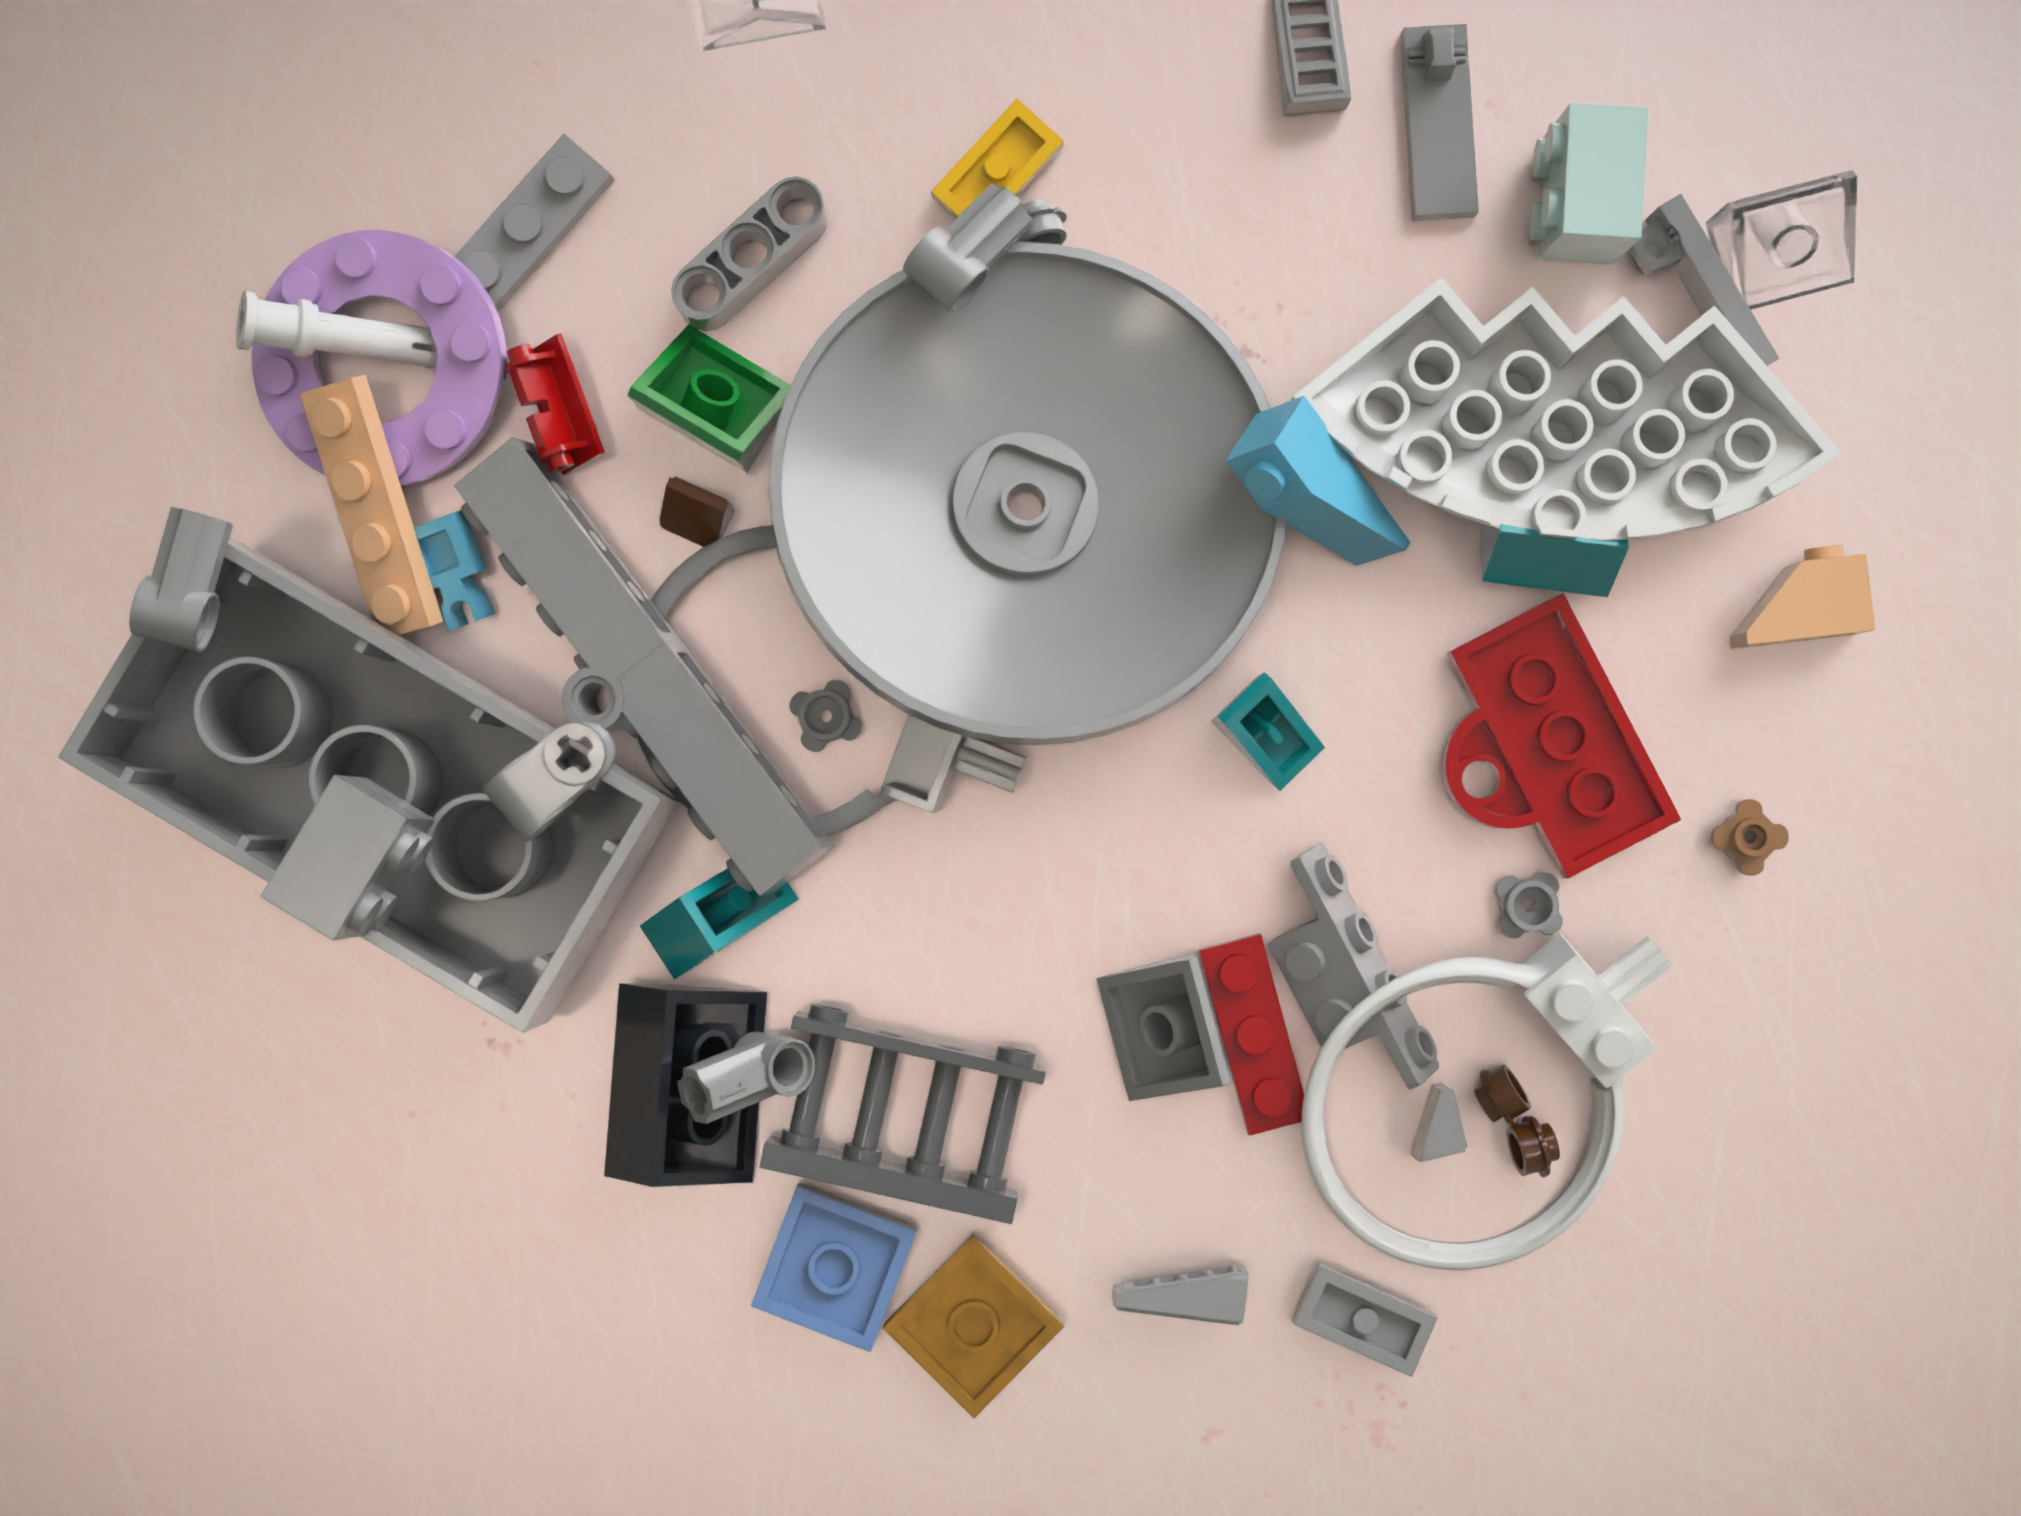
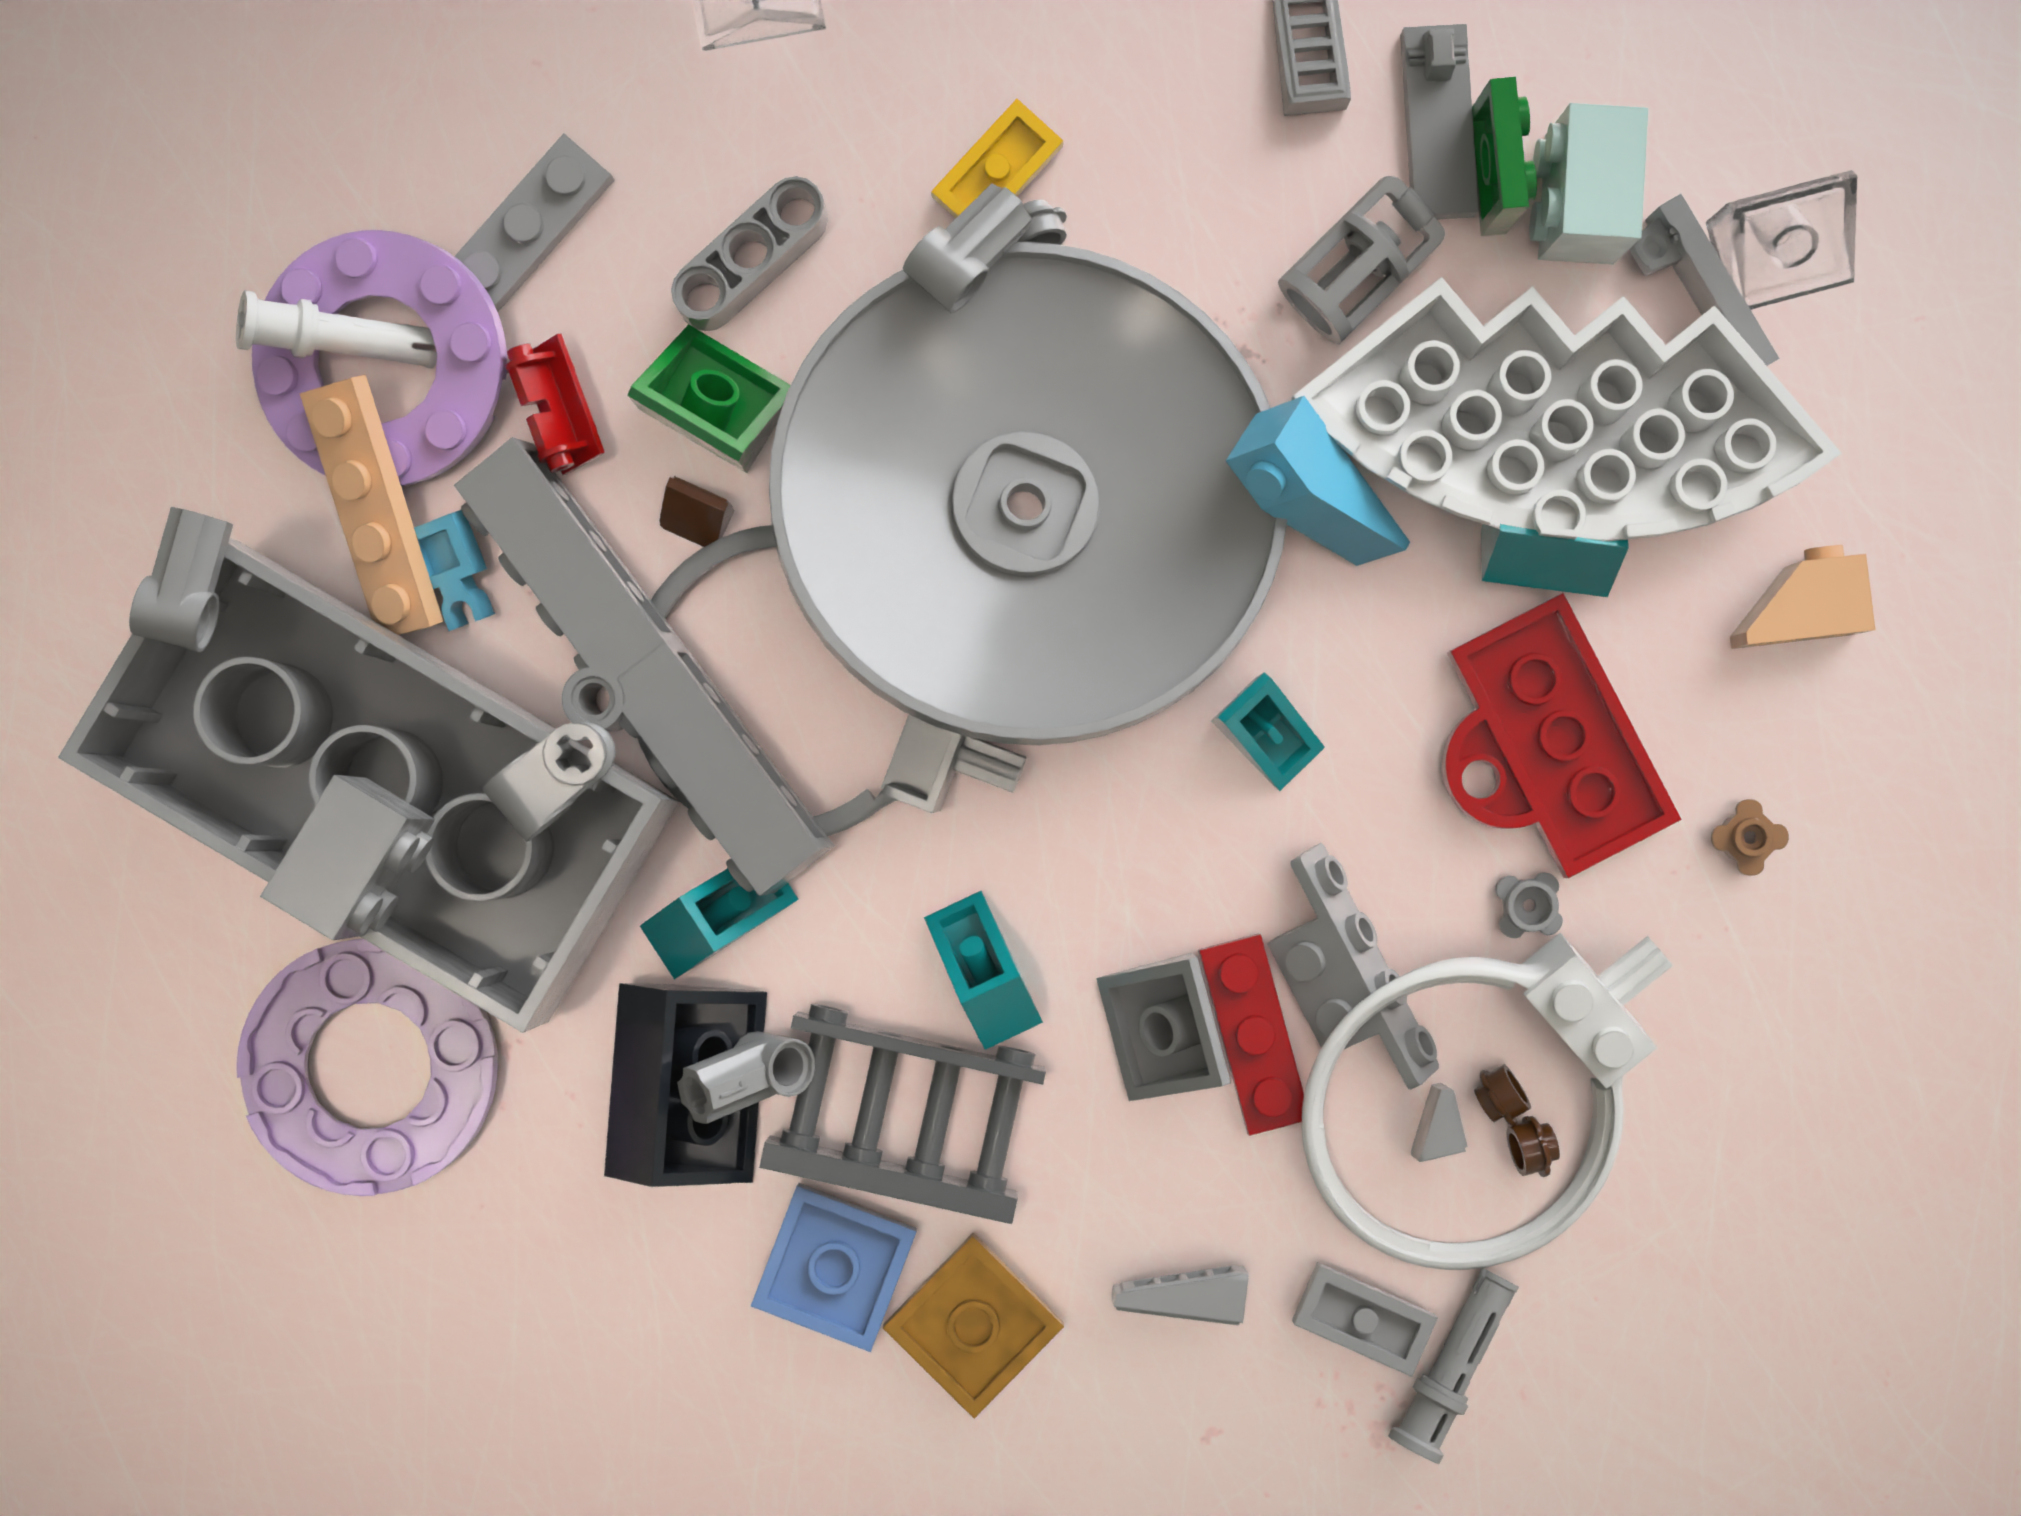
(309, 1138): none -> lavender plate
(808, 708): light grey plate -> none
(982, 970): none -> teal slope
(1371, 250): none -> light grey piece
(1443, 1390): none -> light grey pin
(1502, 174): none -> green plate

